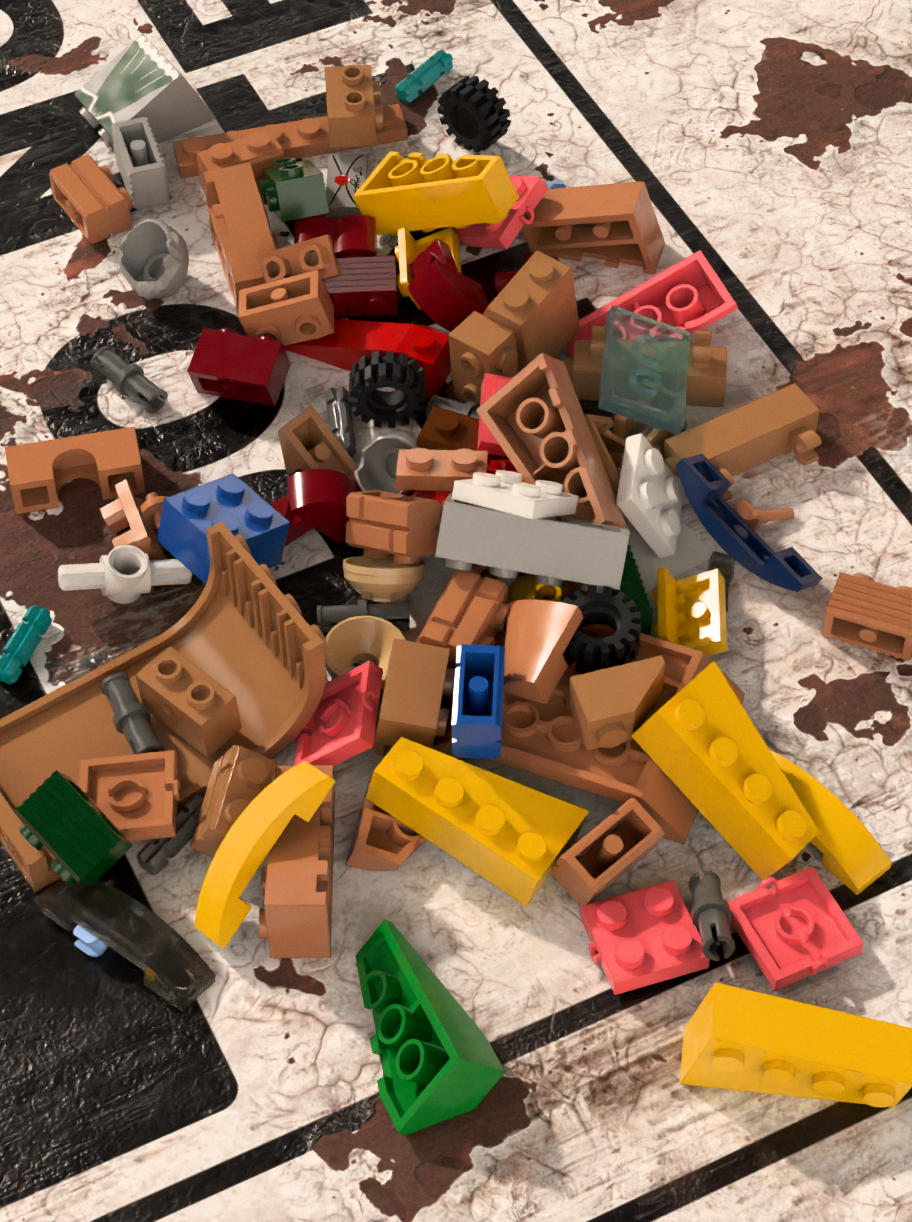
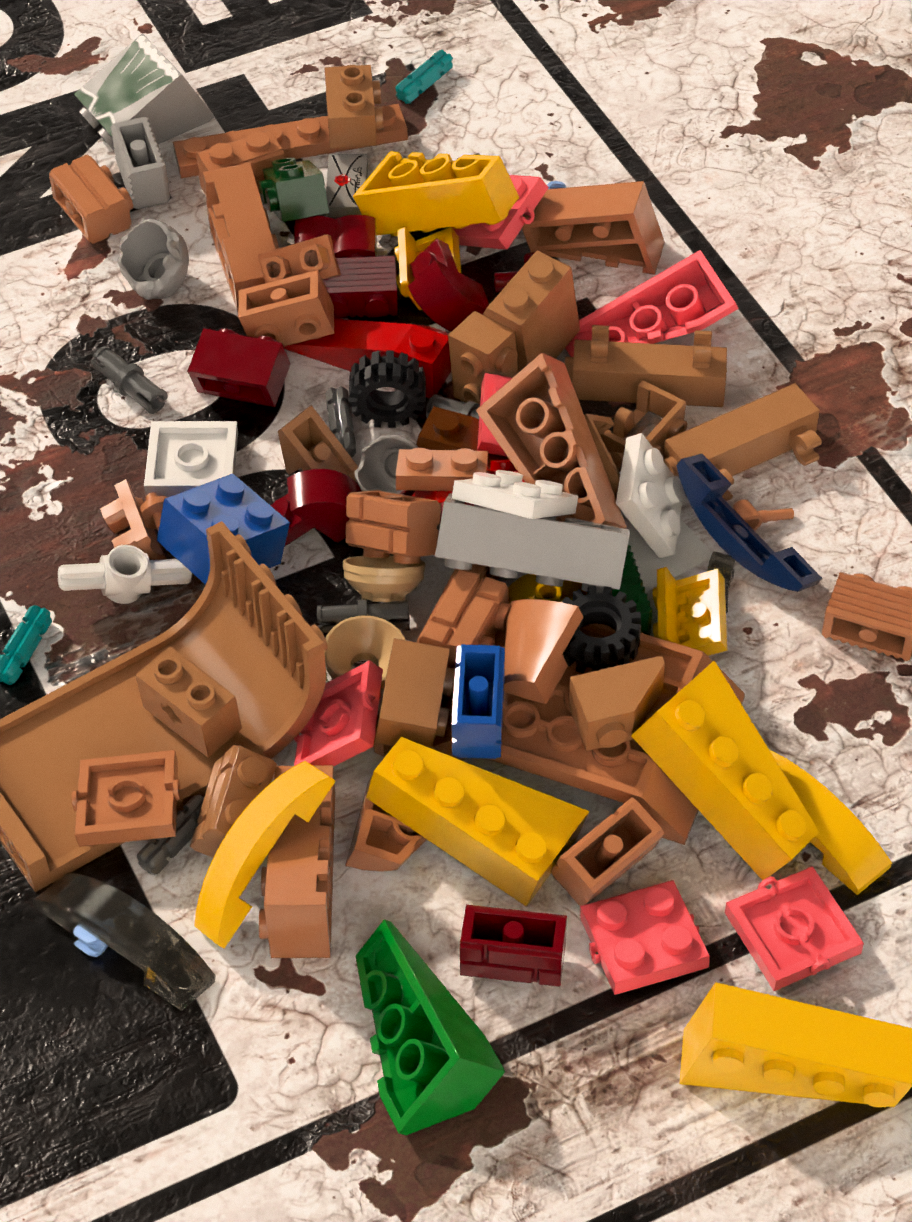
(43, 467): nougat arch -> none
(71, 830): dark green brick -> none
(130, 715): dark grey pin -> none
(189, 454): none -> white plate
(474, 113): black tyre -> none
(513, 945): none -> dark red brick
(644, 370): clear light blue tile -> none
(711, 915): dark grey pin -> none

